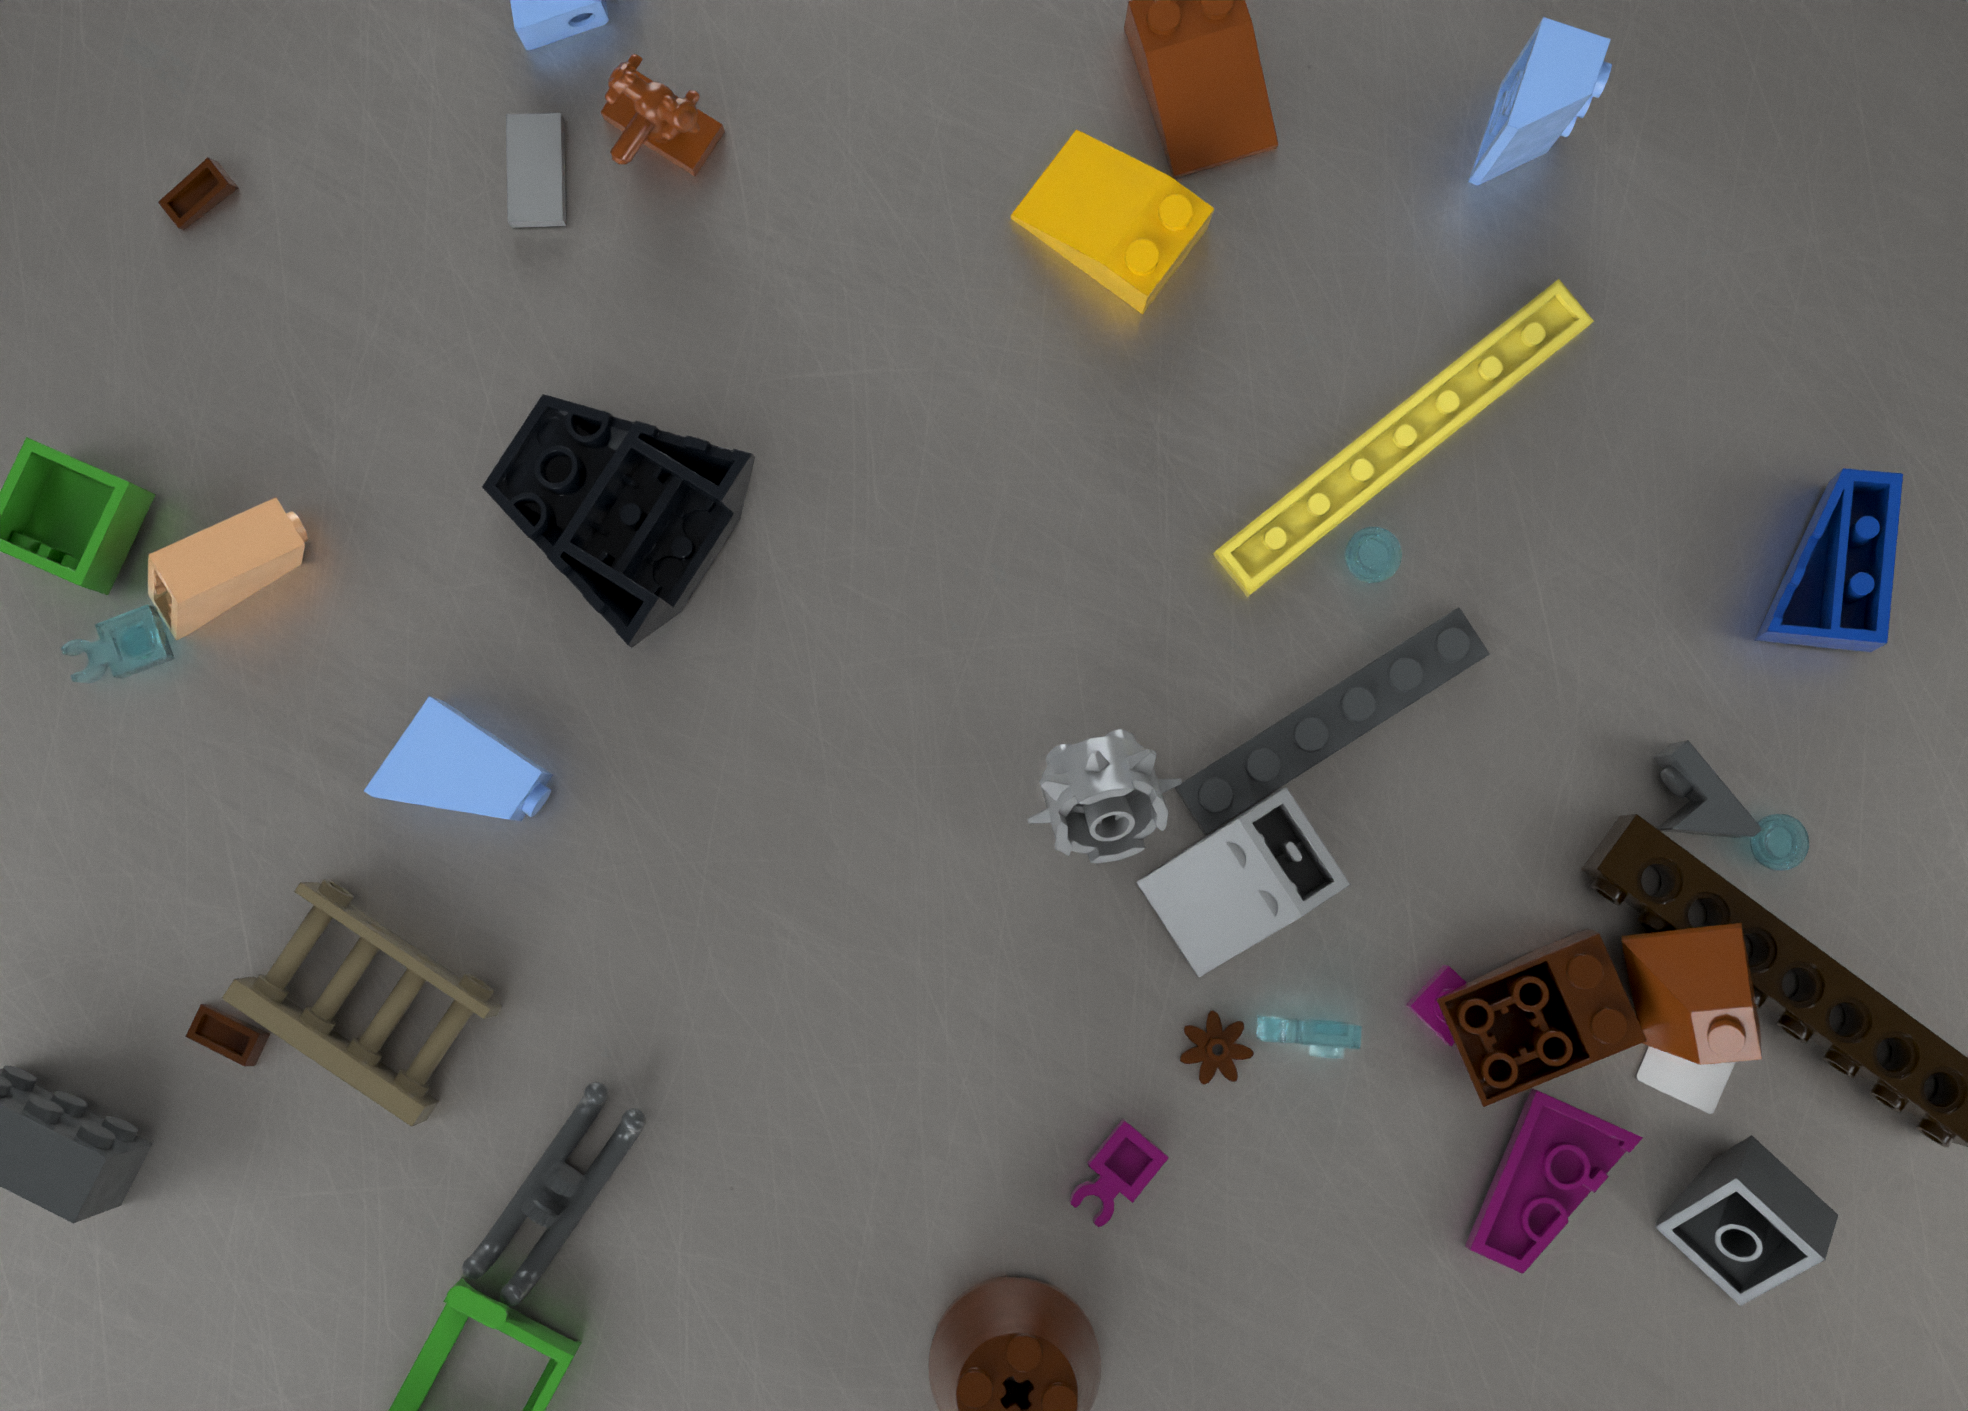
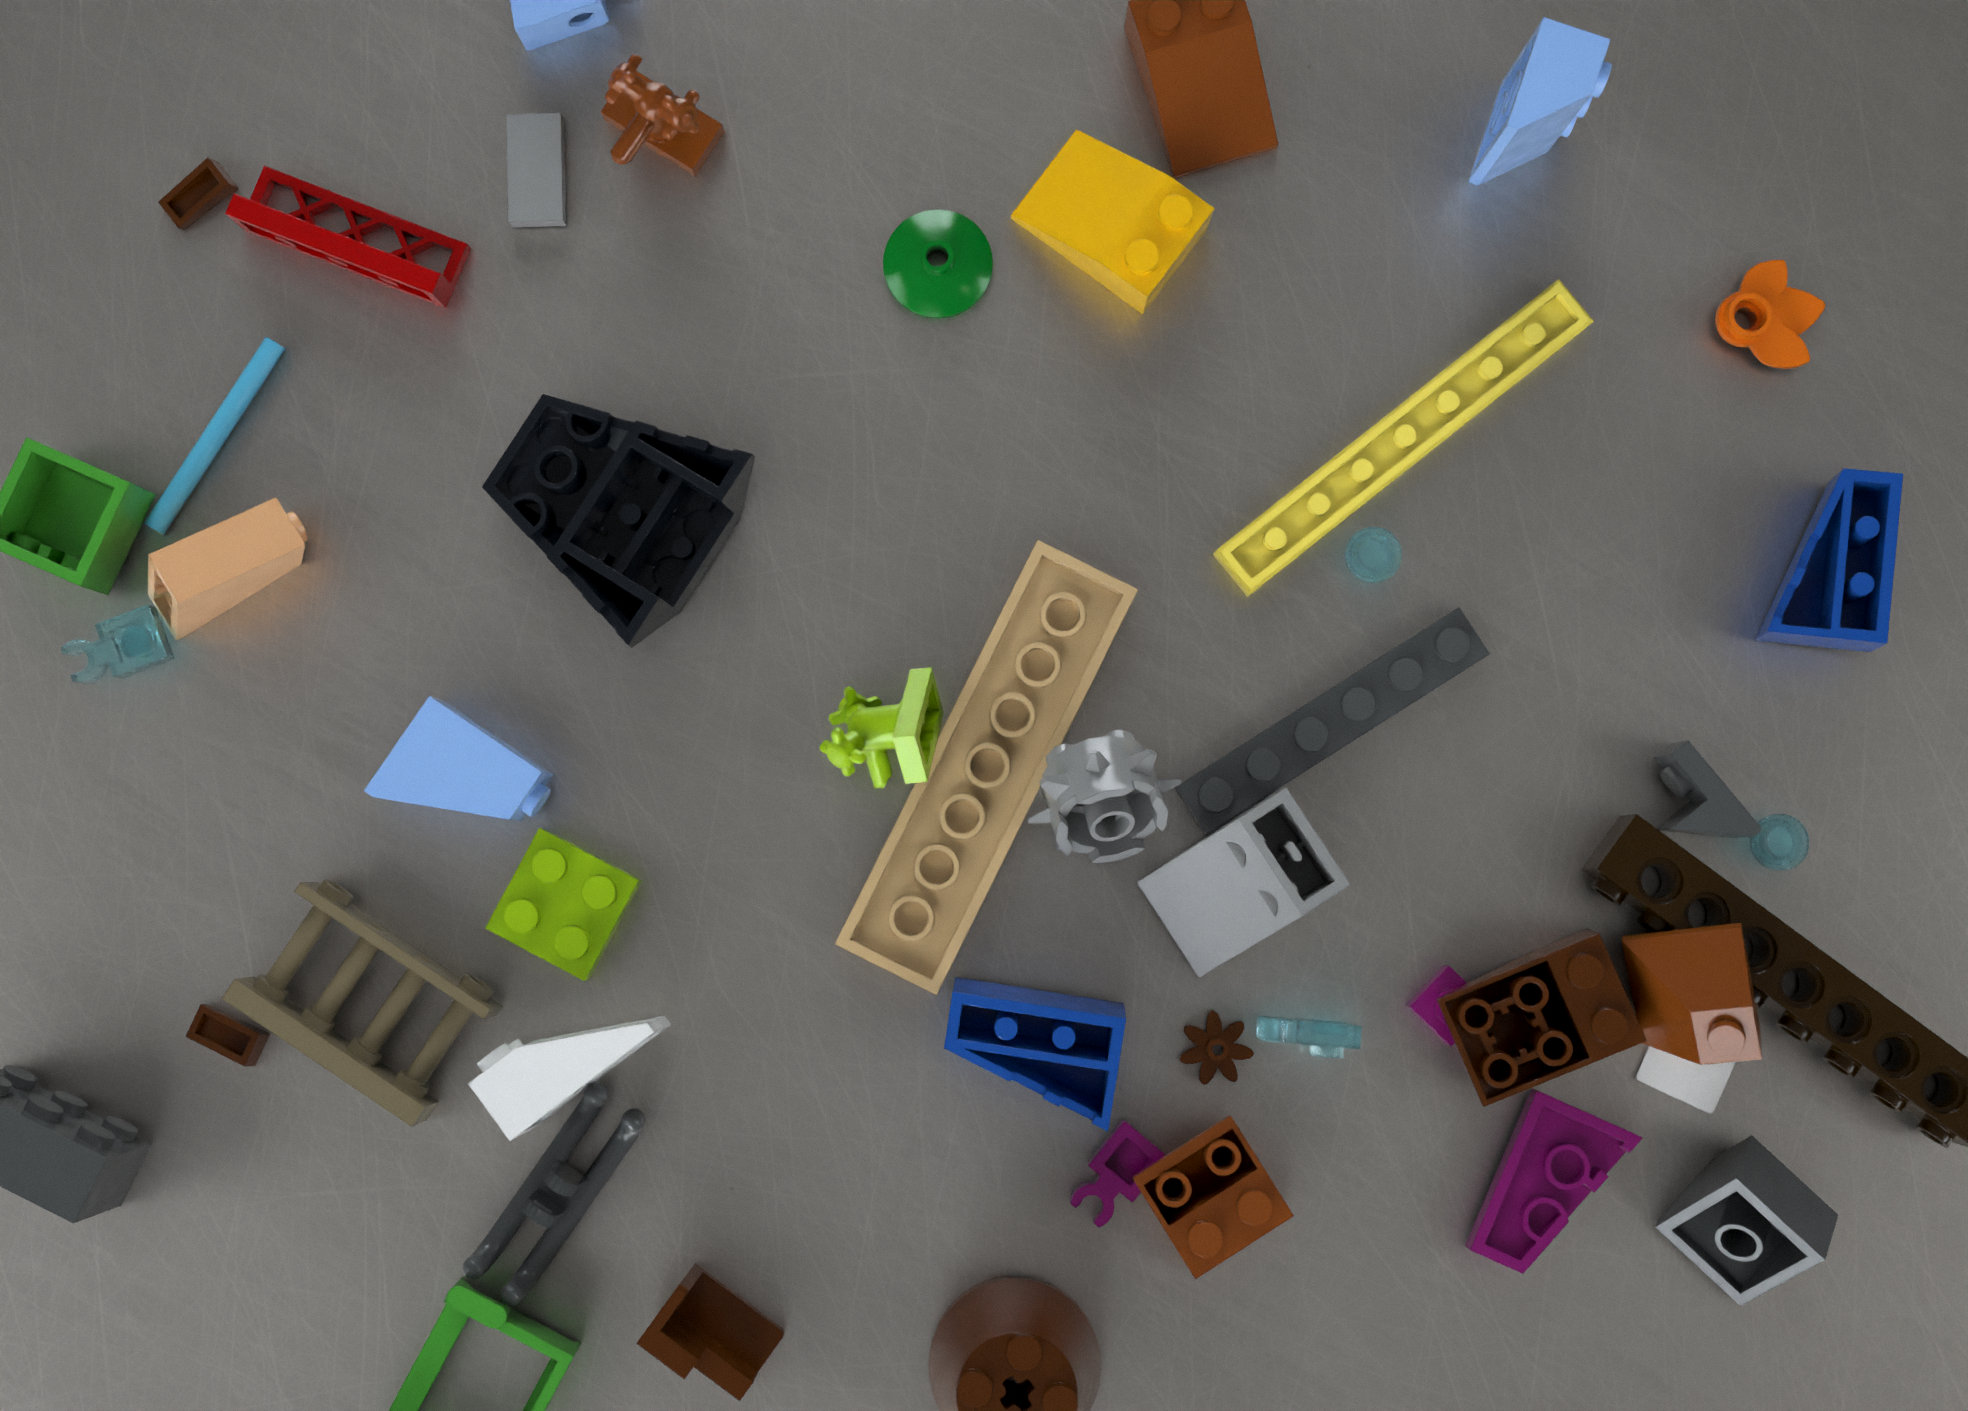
(214, 435): none -> medium azure bar
(301, 233): none -> red fence
(534, 1080): none -> white slope
(563, 904): none -> lime plate
(713, 1332): none -> reddish brown panel
(906, 727): none -> lime piece
(937, 289): none -> green dish
(986, 767): none -> tan plate
(1041, 1040): none -> blue wedge
(1212, 1196): none -> dark orange slope
(1774, 313): none -> orange plate

